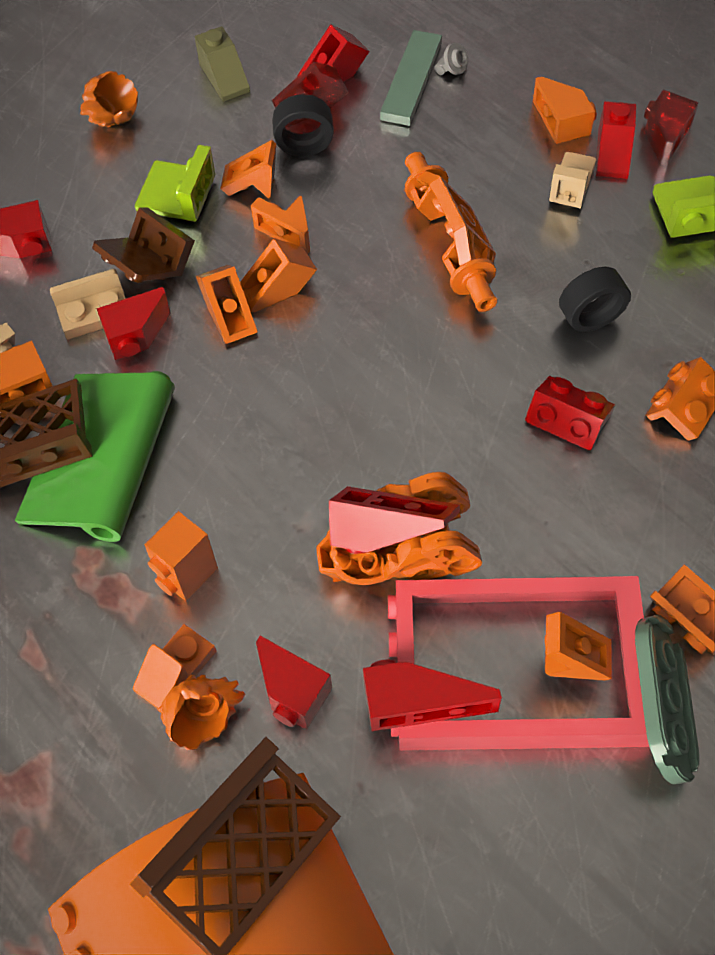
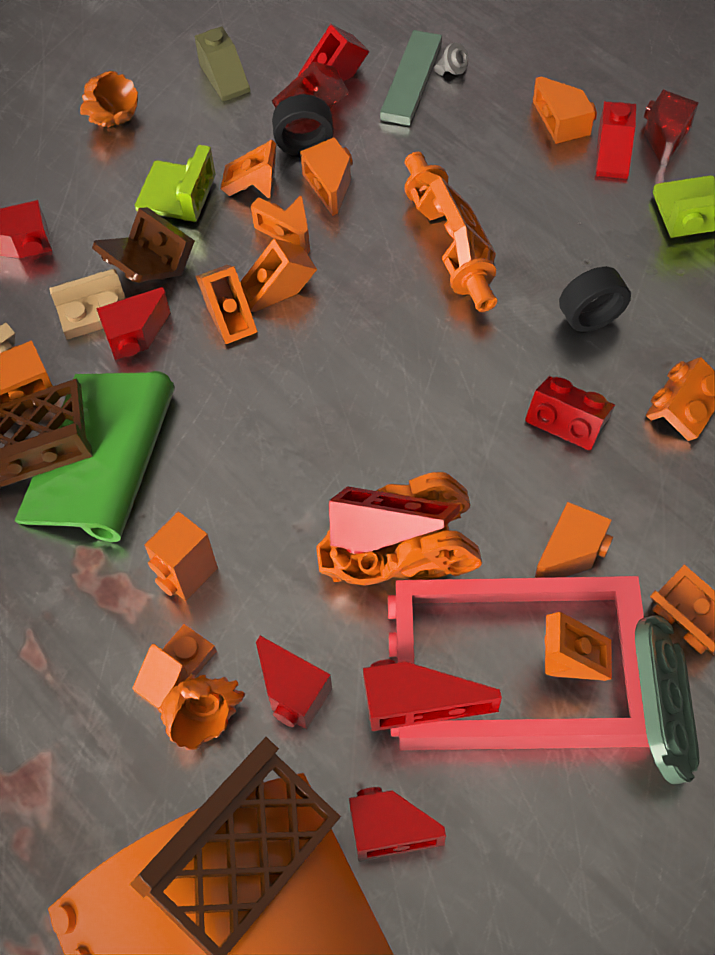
(328, 172): none -> orange slope
(391, 825): none -> red slope
(572, 179): tan bracket -> none
(574, 543): none -> orange slope

